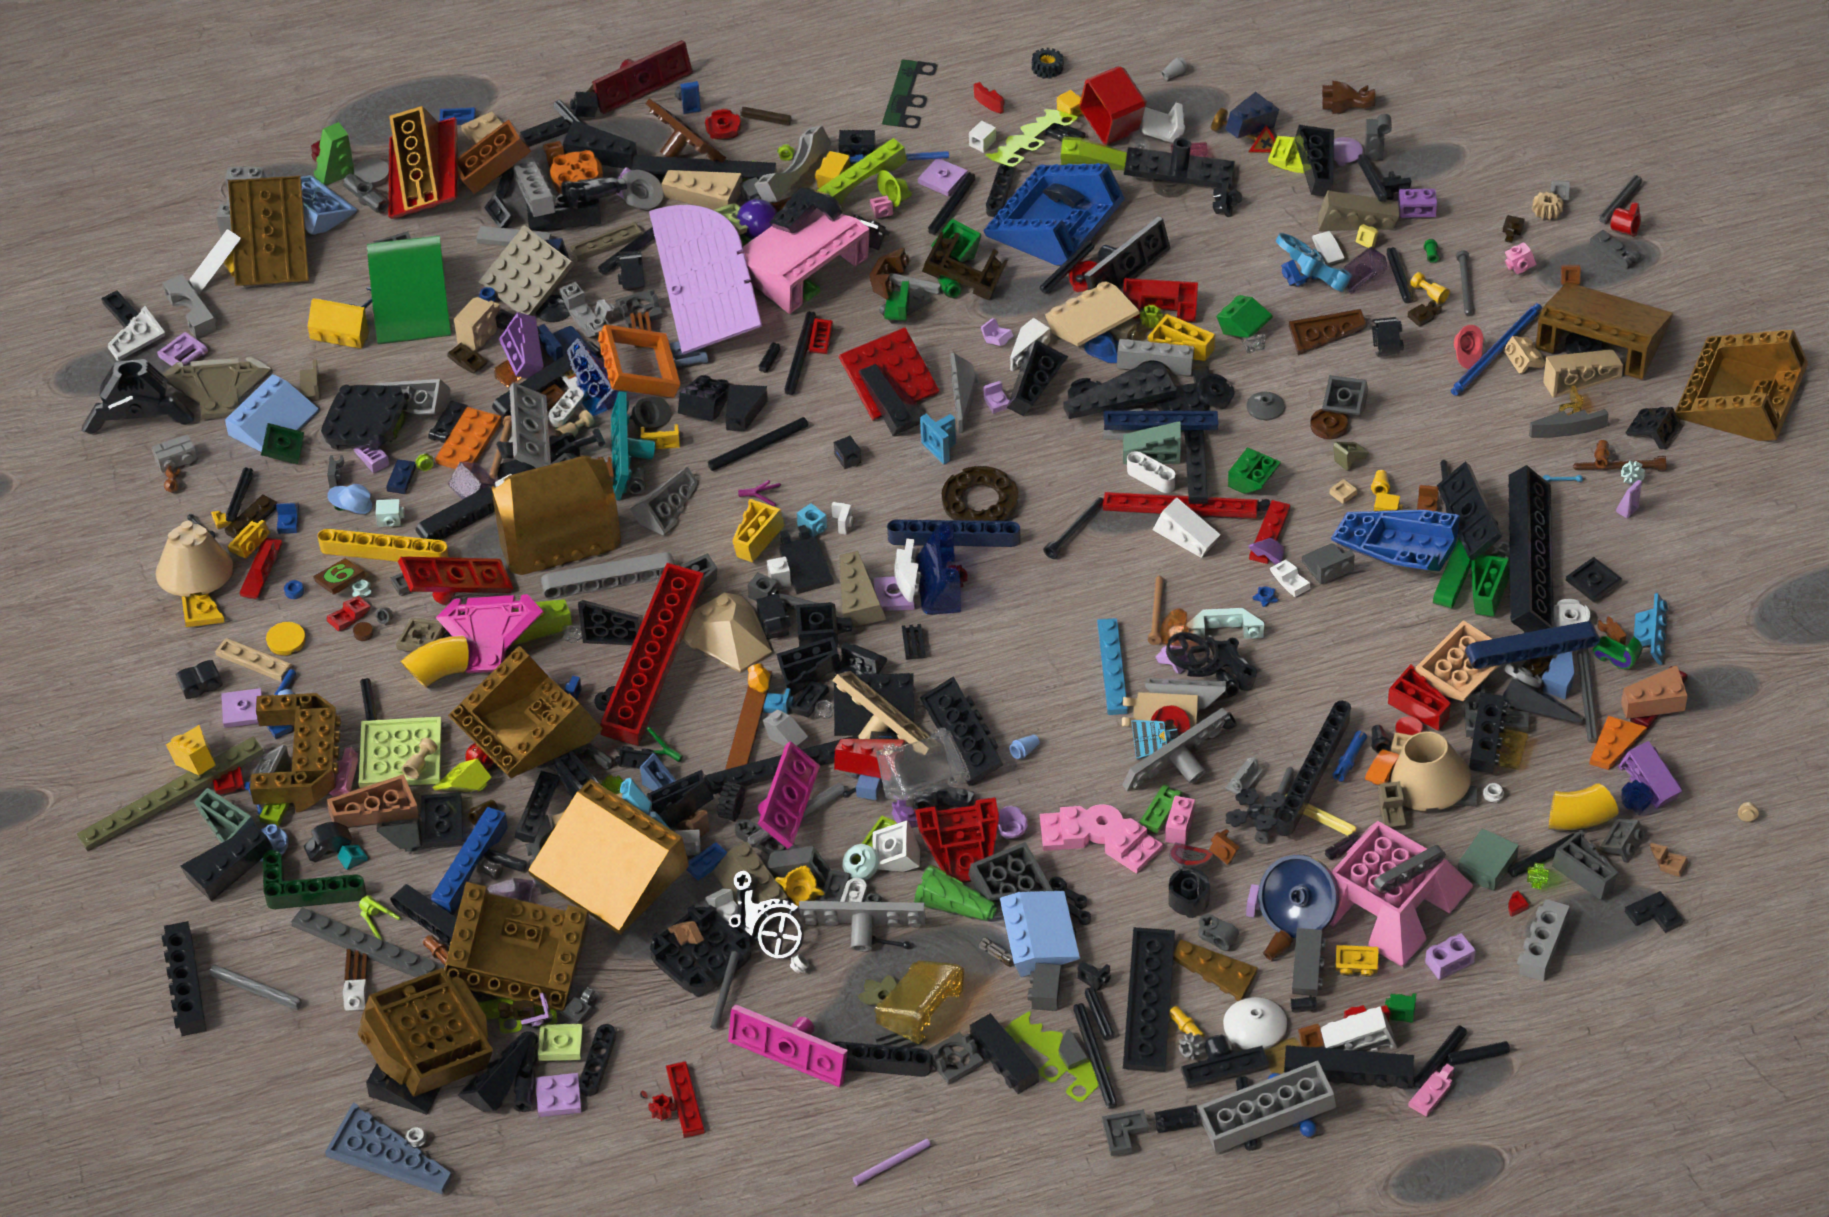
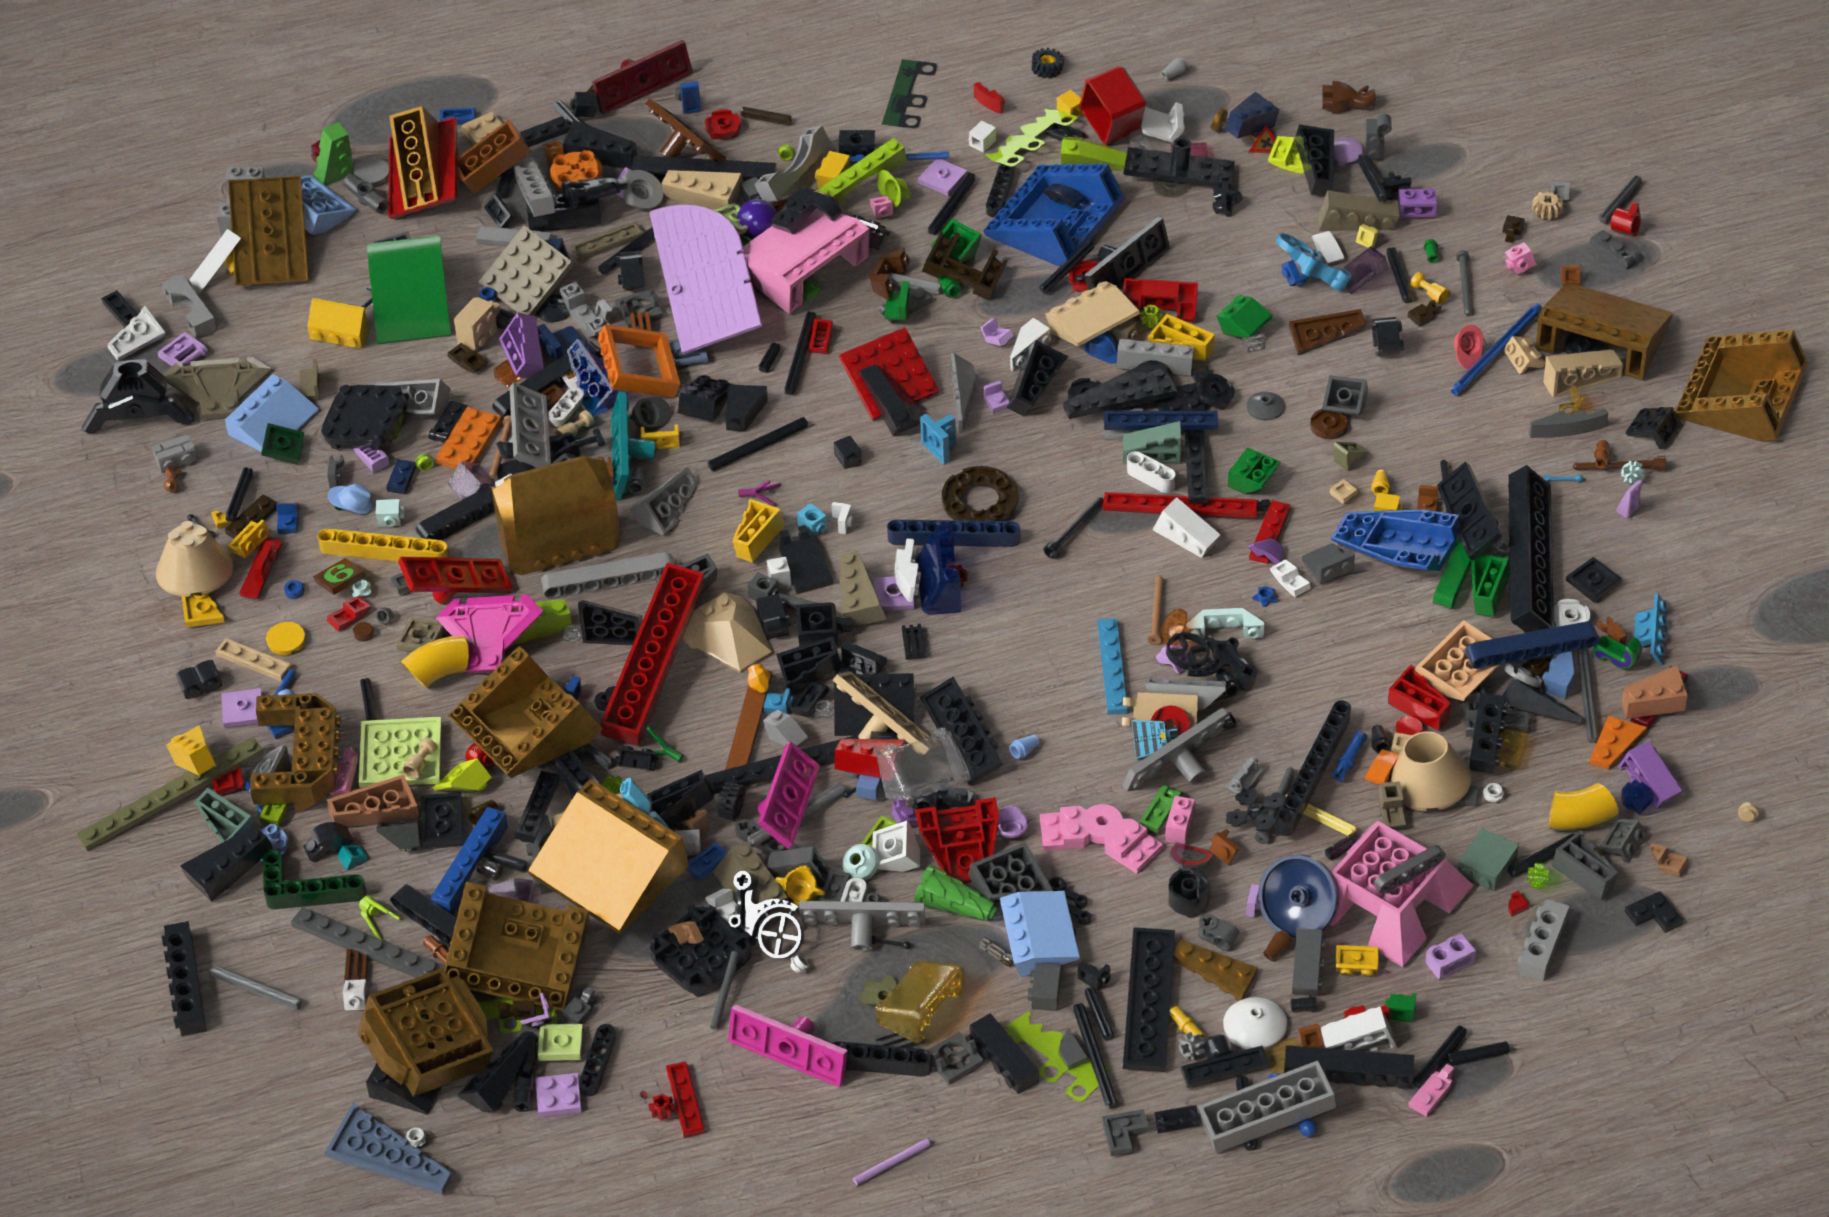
(655, 774): medium blue slope -> none

